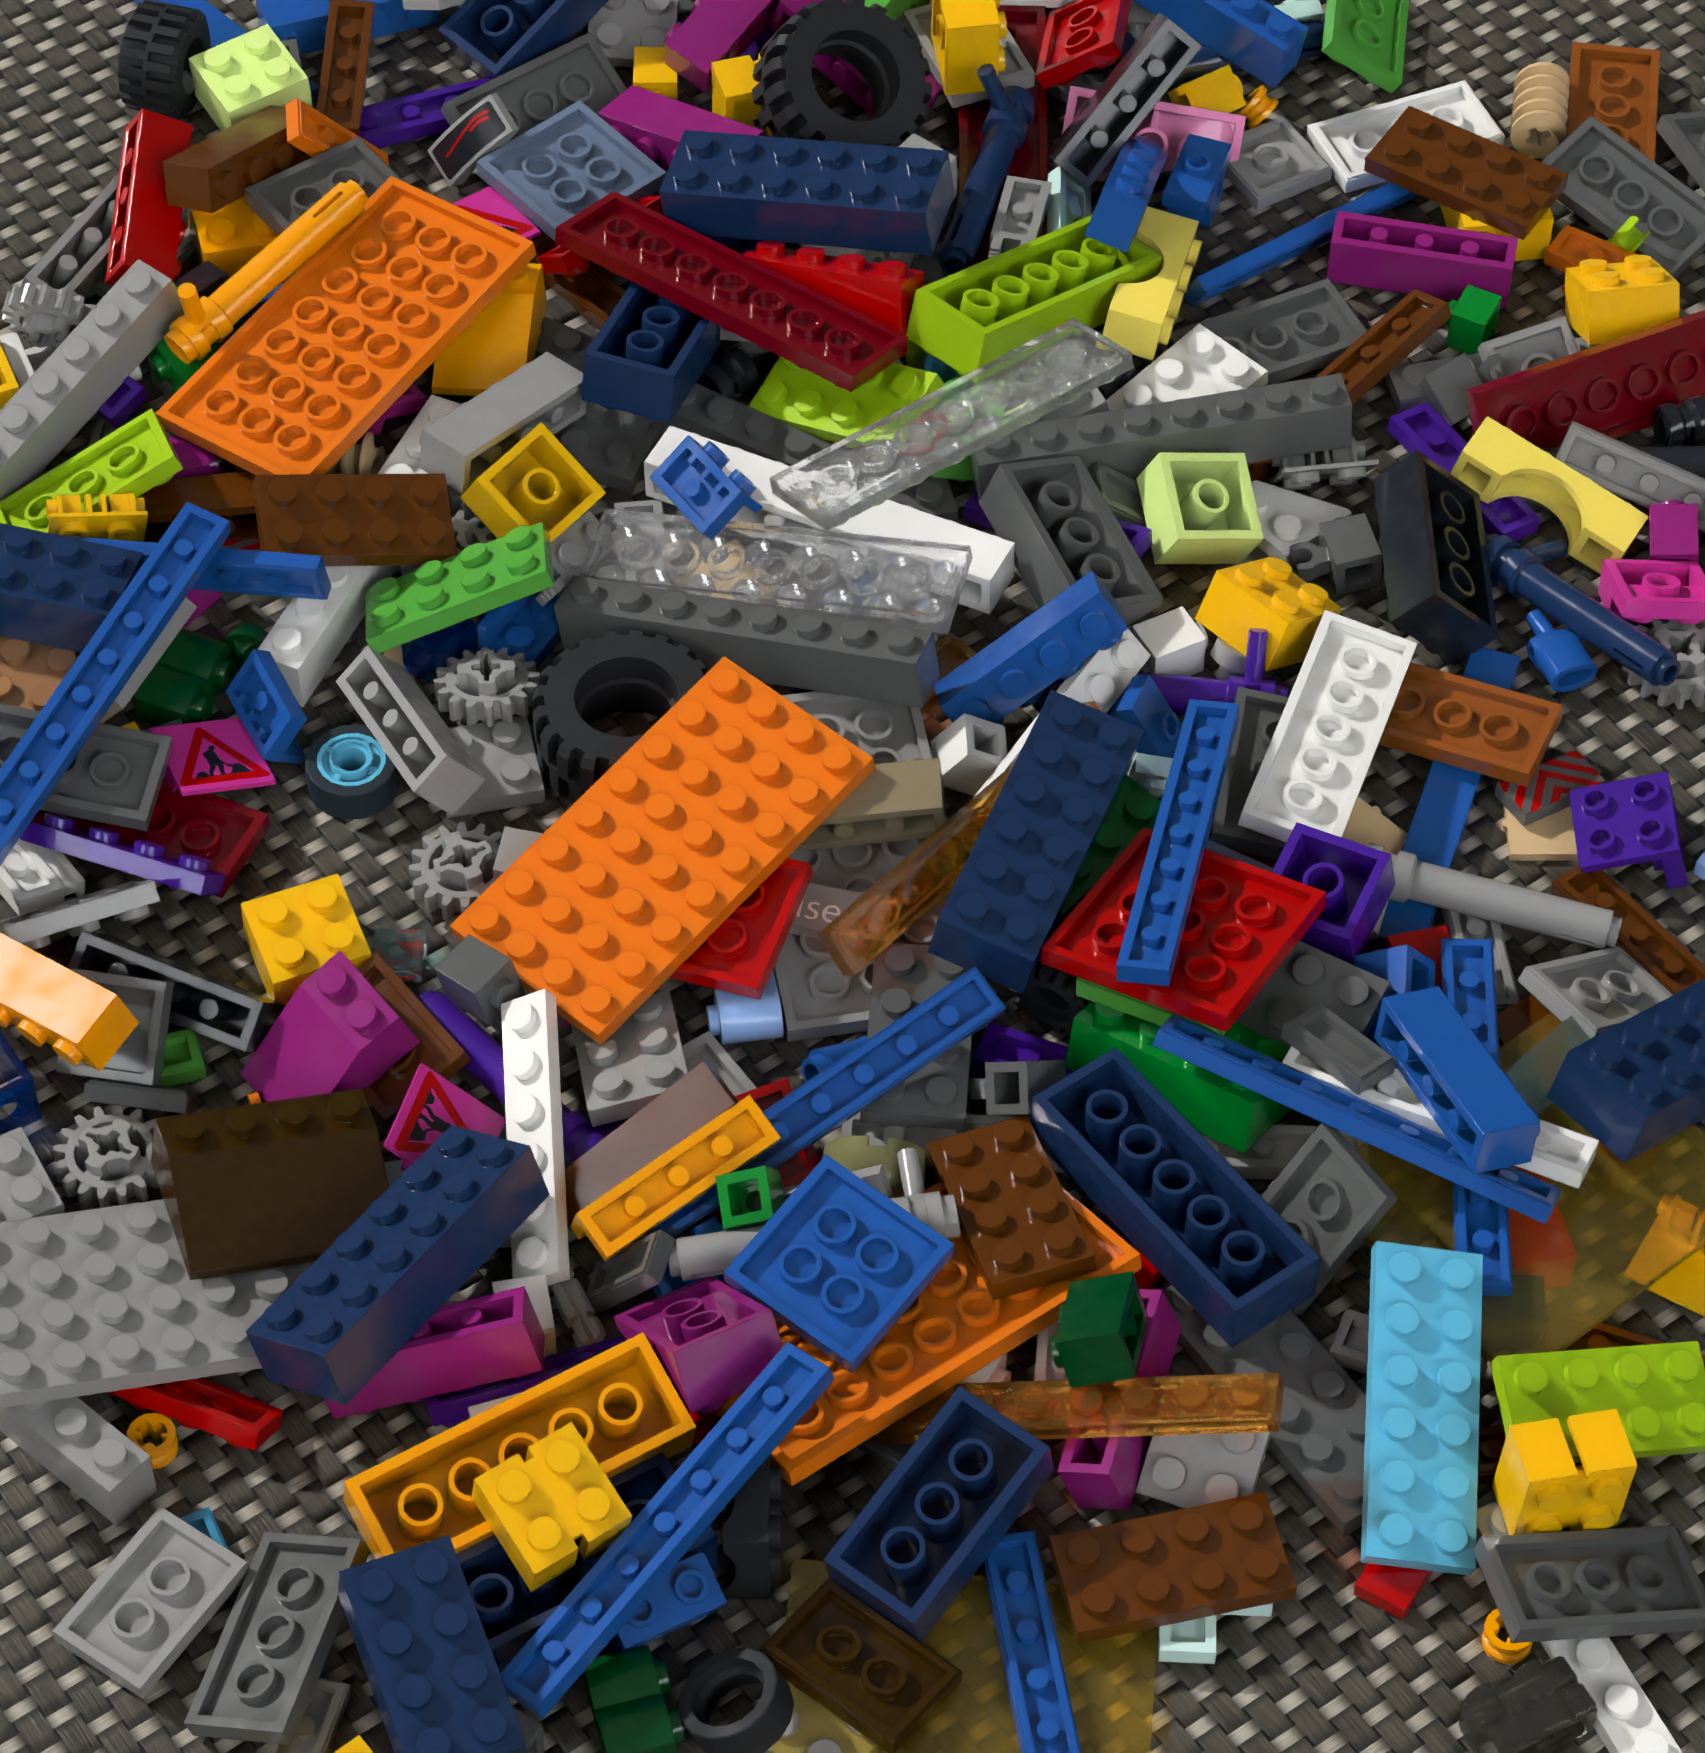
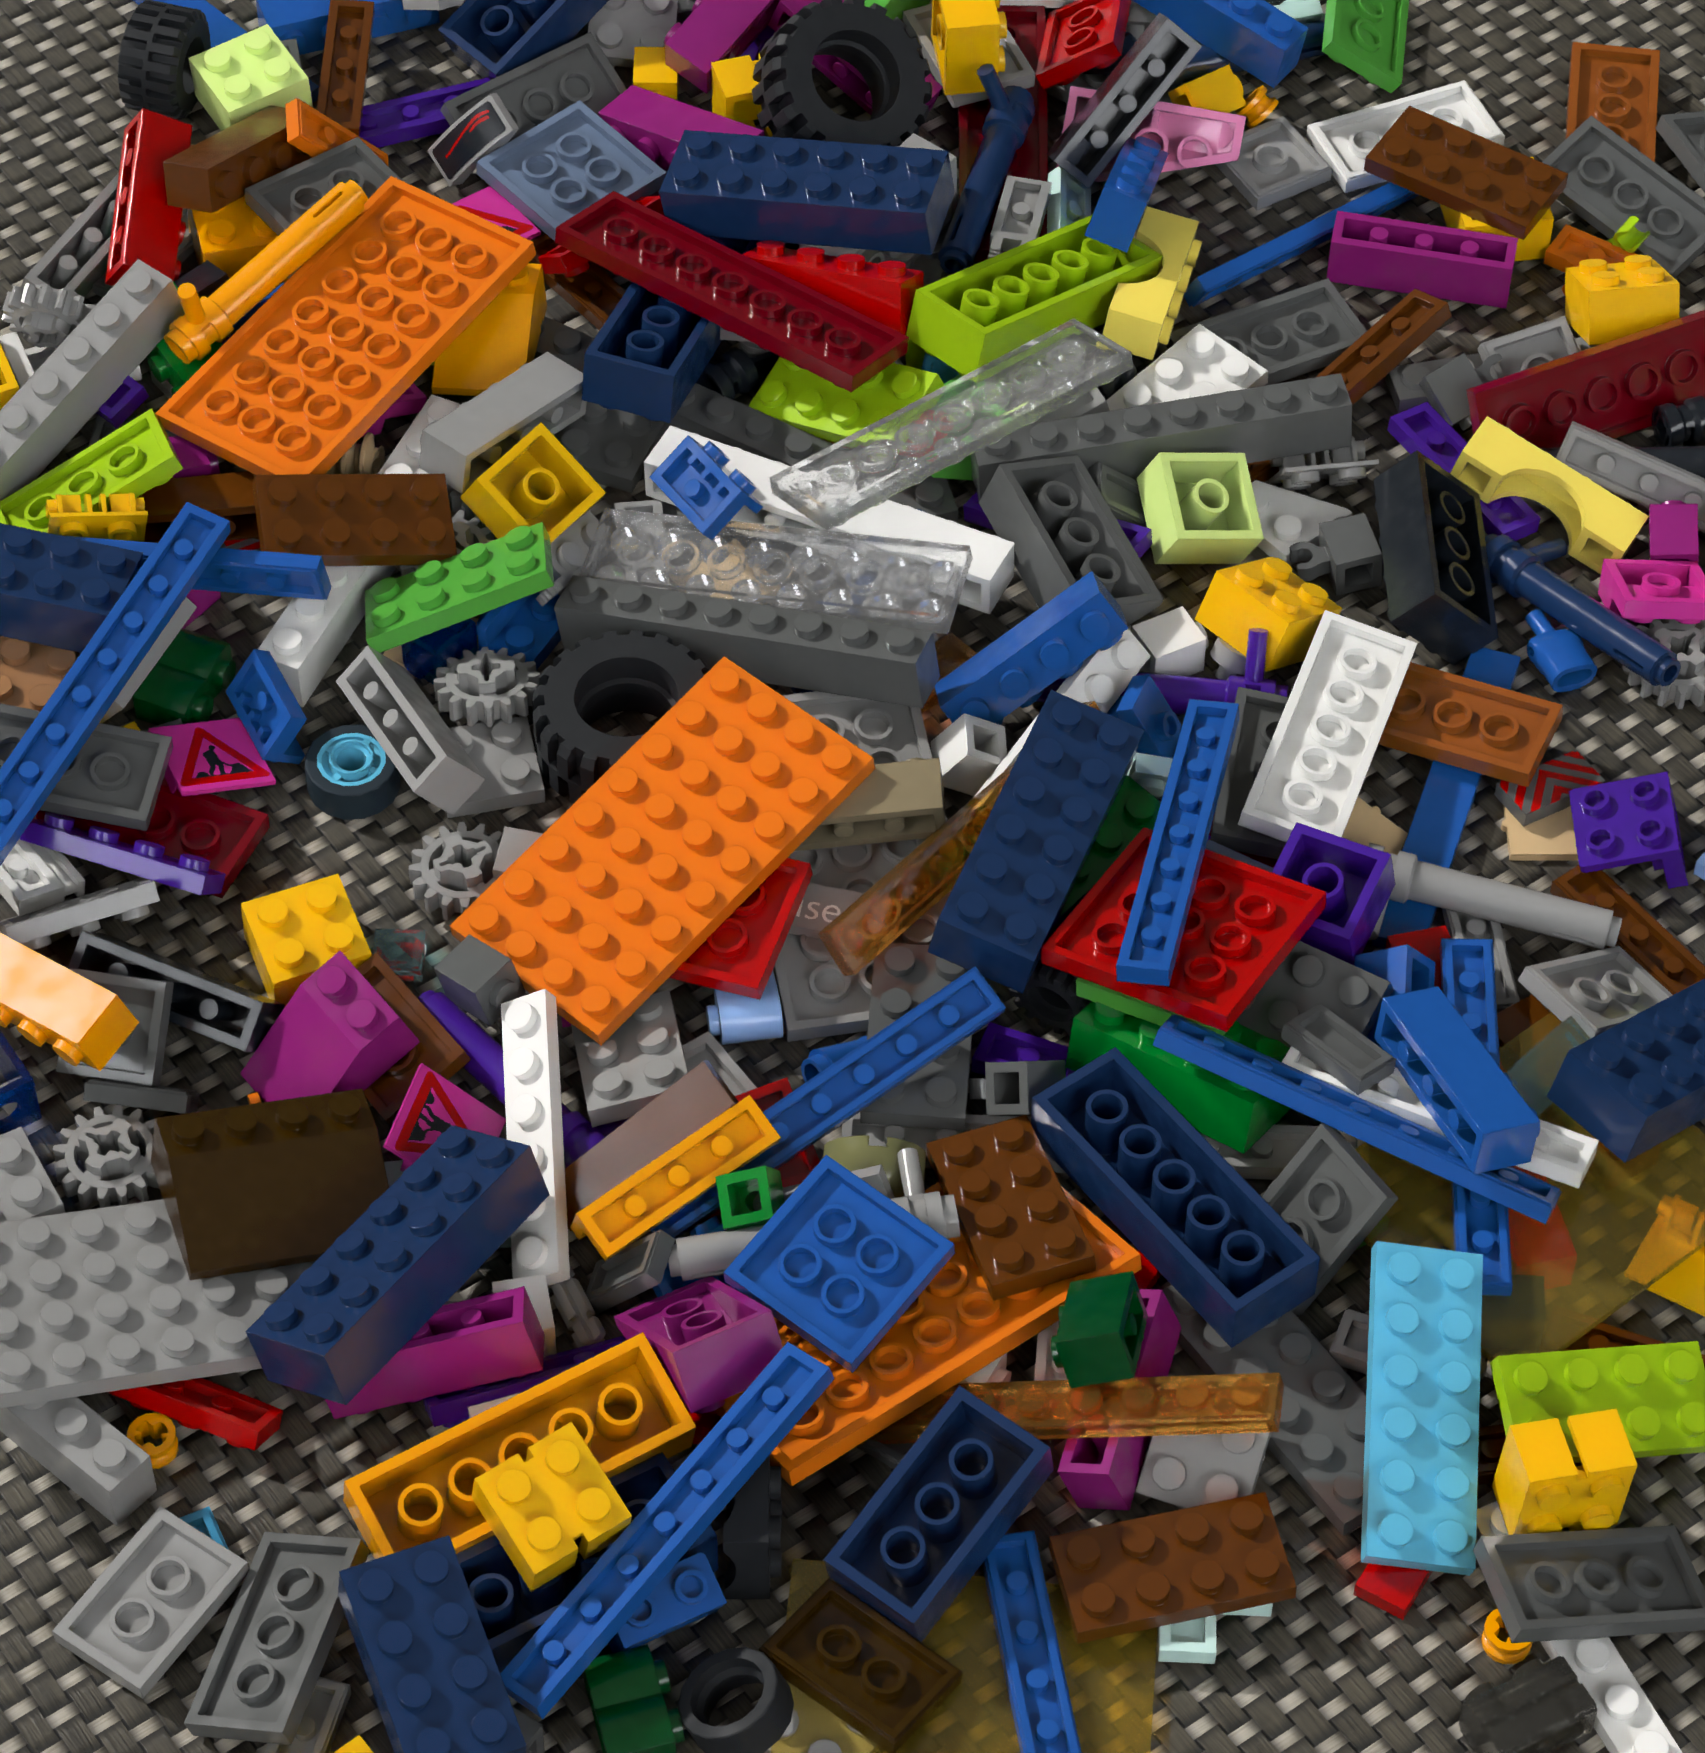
(182, 1059): bright green tile -> none
(243, 639): dark green tile -> none
(1197, 179): blue brick -> none
(1472, 319): green plate -> none
(1540, 109): tan piece -> none

